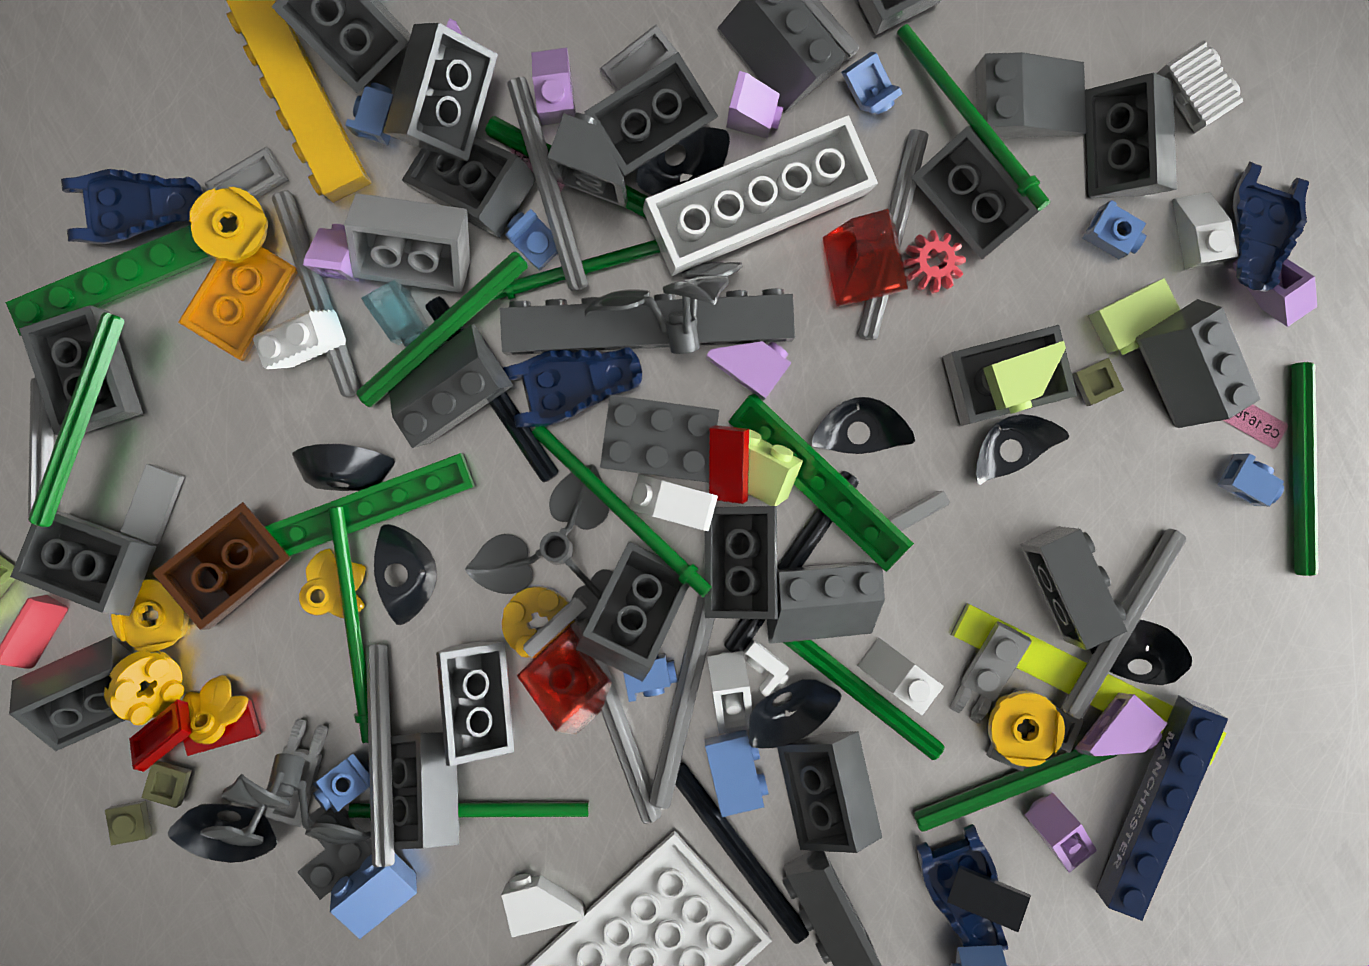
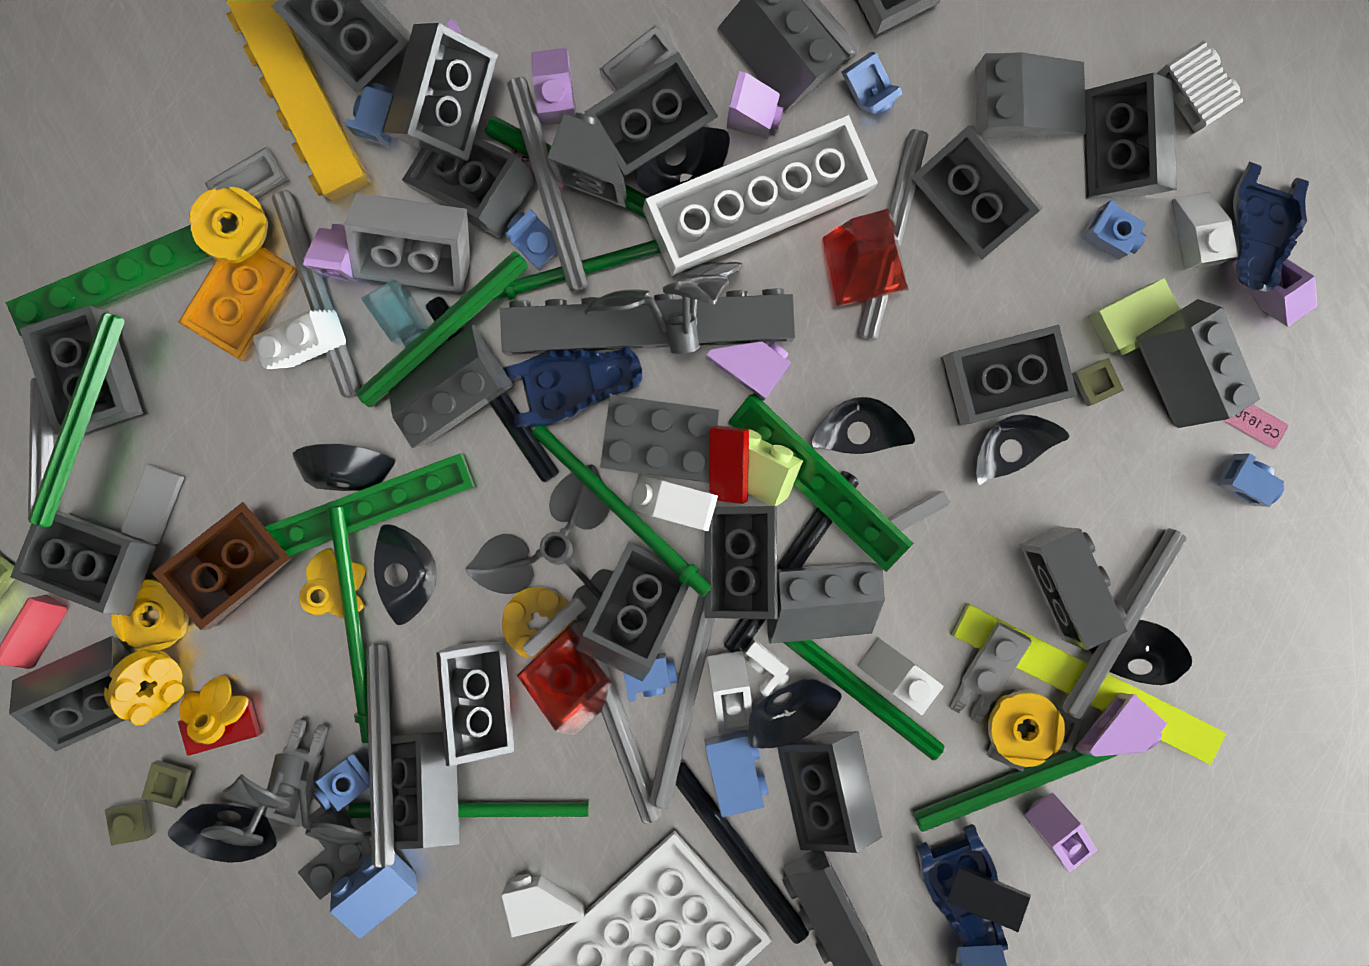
(129, 203): dark blue animal -> none
(160, 735): red tile -> none
(934, 248): coral gear -> none
(1023, 377): yellowish green slope -> none
(1027, 184): green bar -> none
(1161, 807): dark blue brick -> none
(1304, 469): green axle -> none

